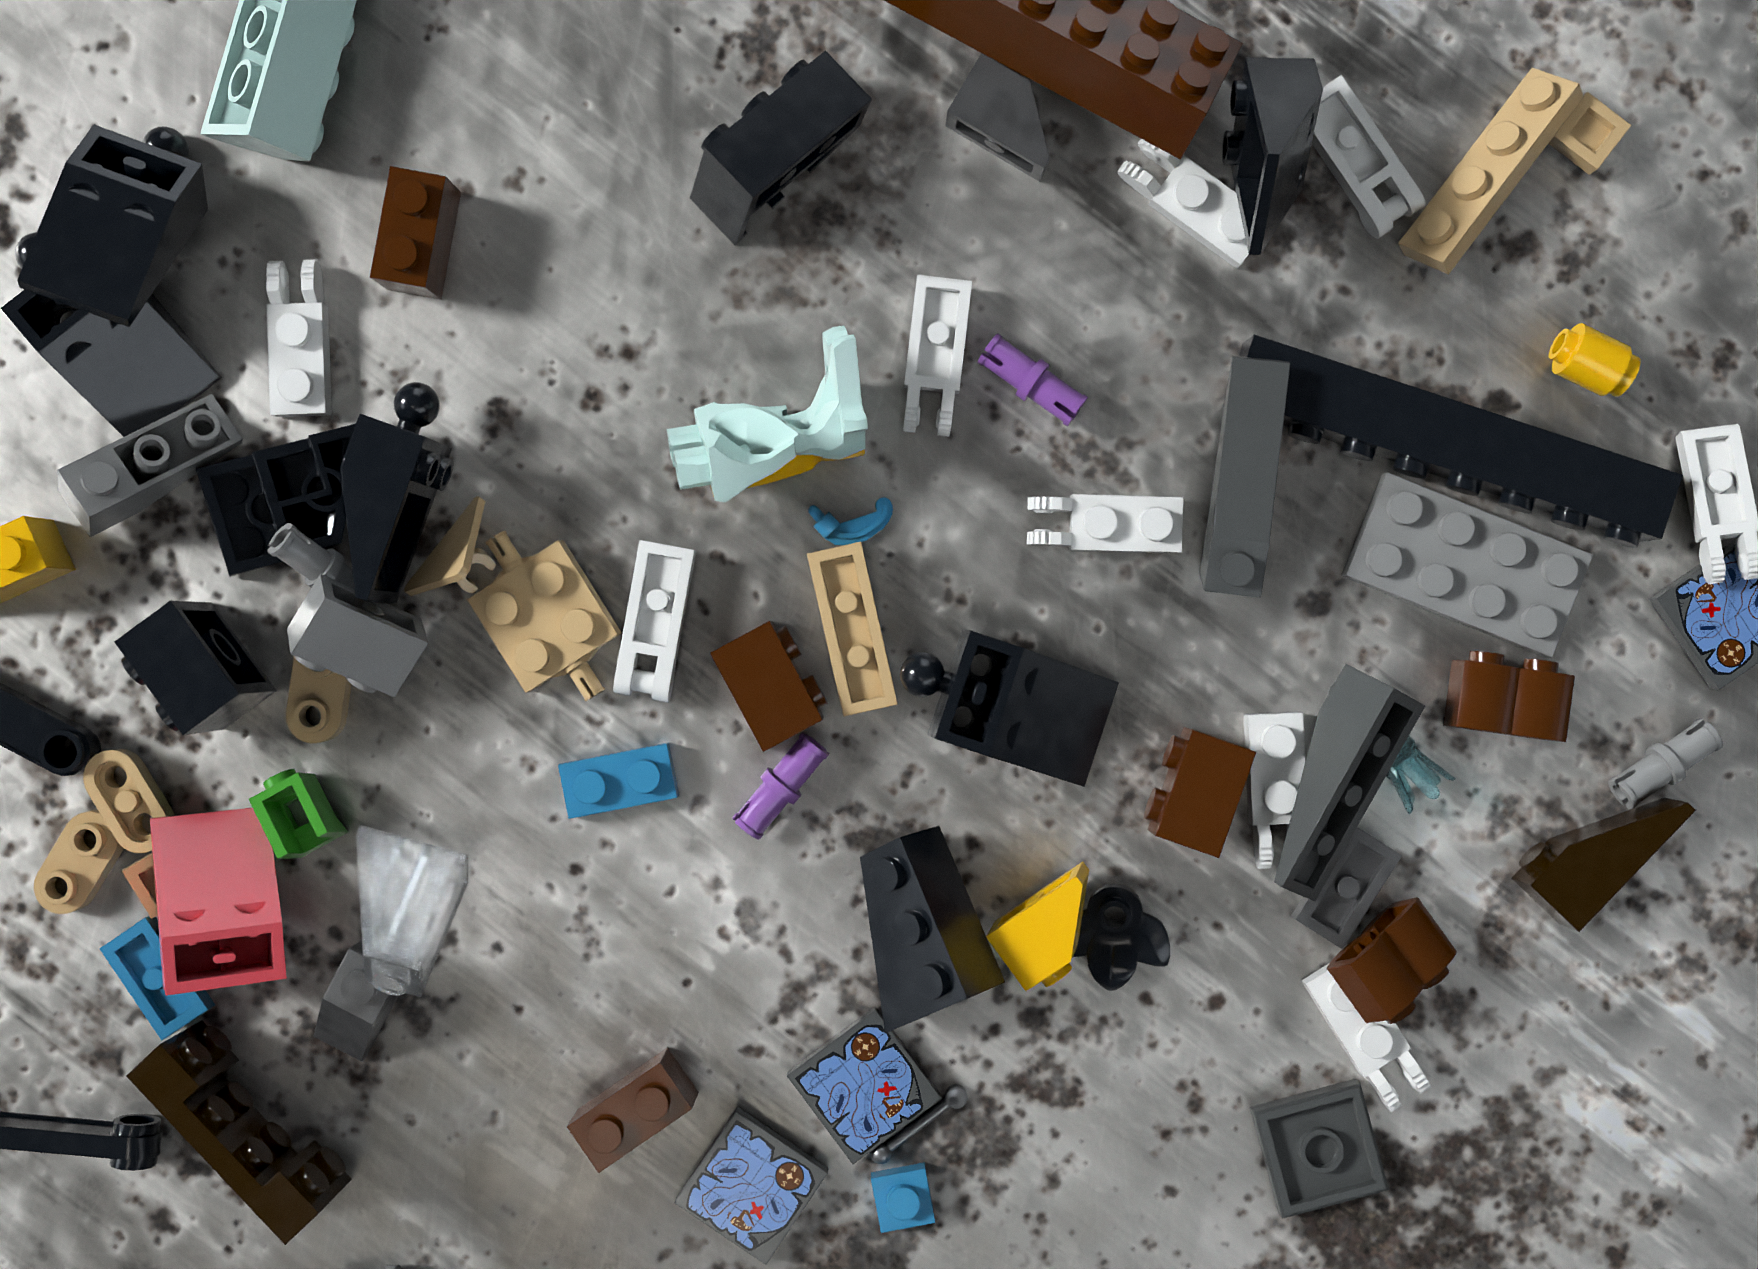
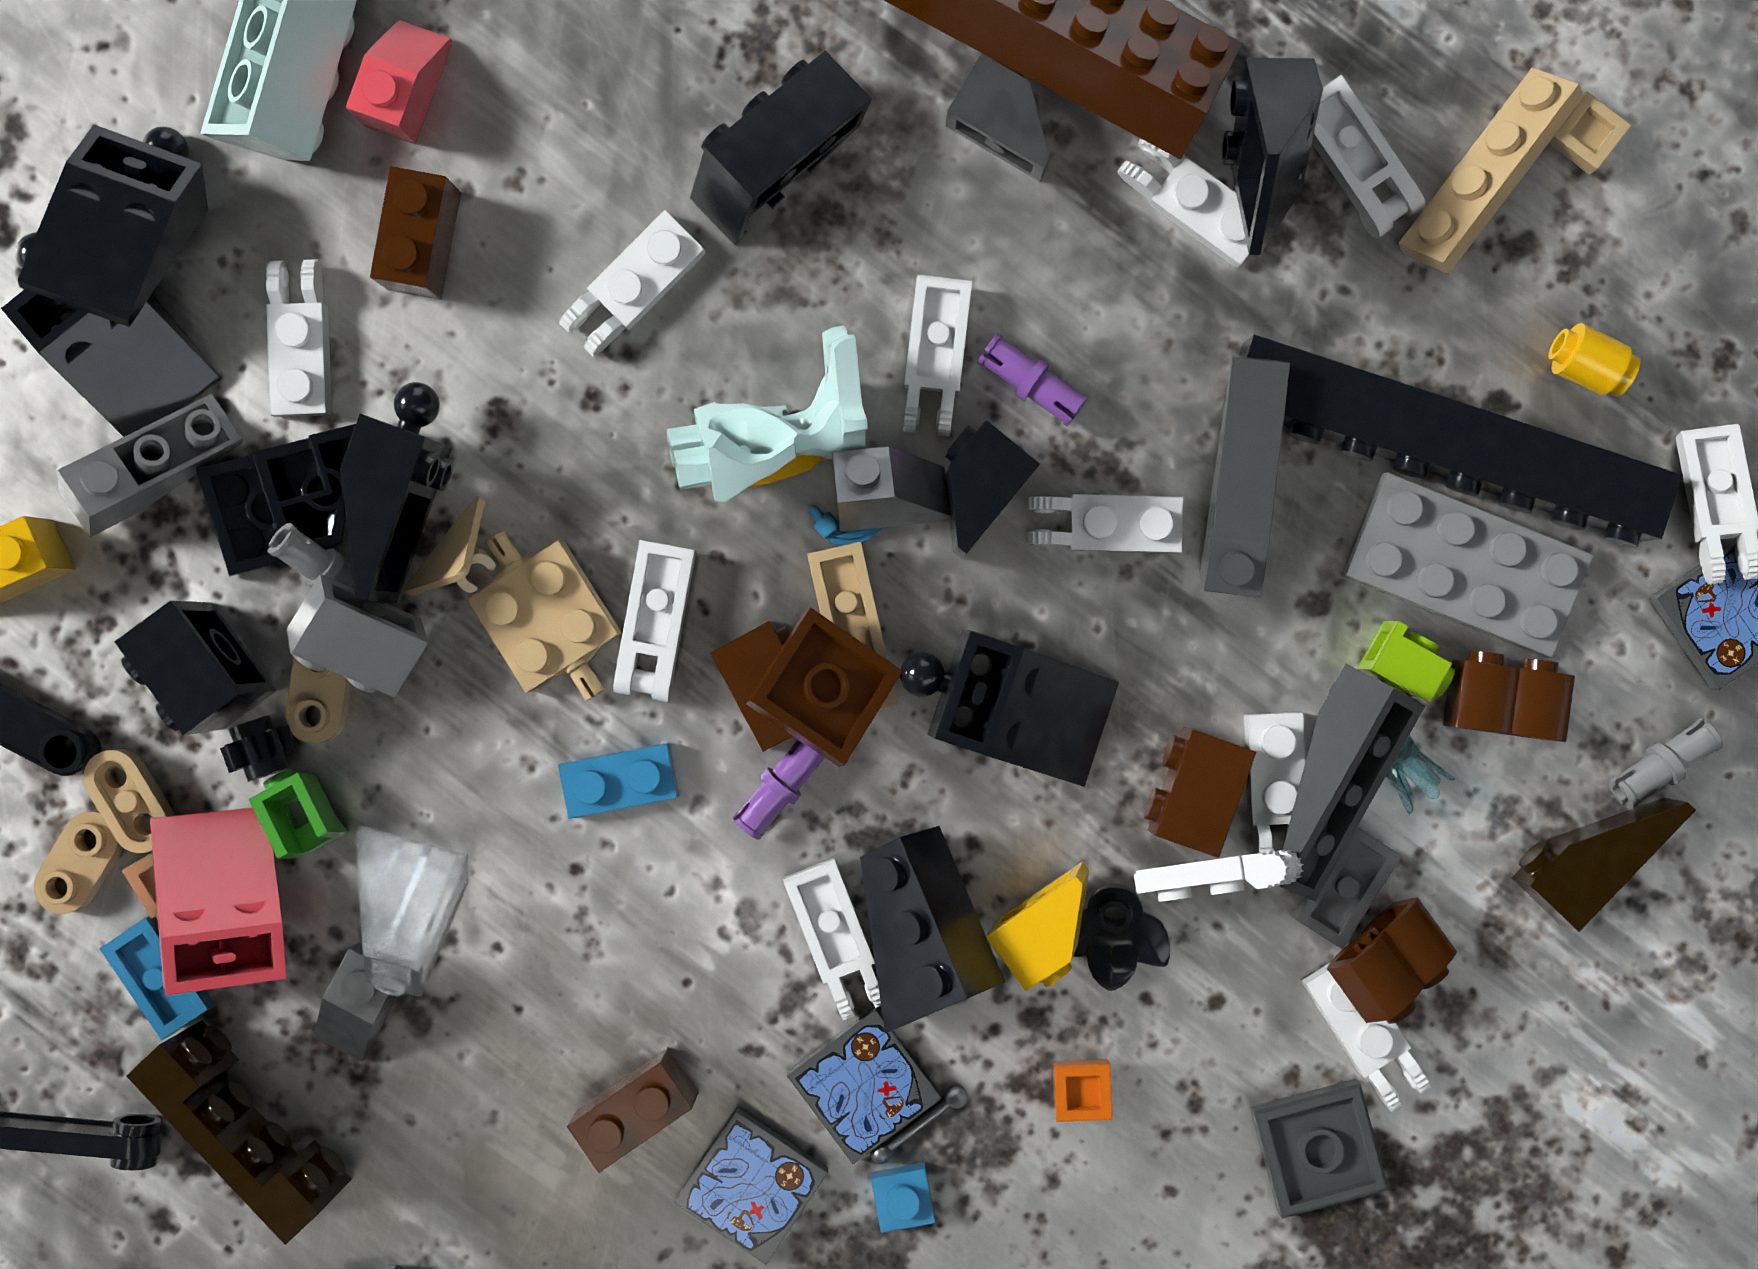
(258, 748): none -> black gear
(399, 80): none -> coral slope
(635, 280): none -> white hinge
(824, 687): none -> reddish brown plate
(833, 931): none -> white hinge
(888, 489): none -> flat silver slope
(981, 481): none -> black slope
(1082, 1090): none -> orange plate
(1222, 875): none -> white hinge
(1407, 662): none -> lime brick

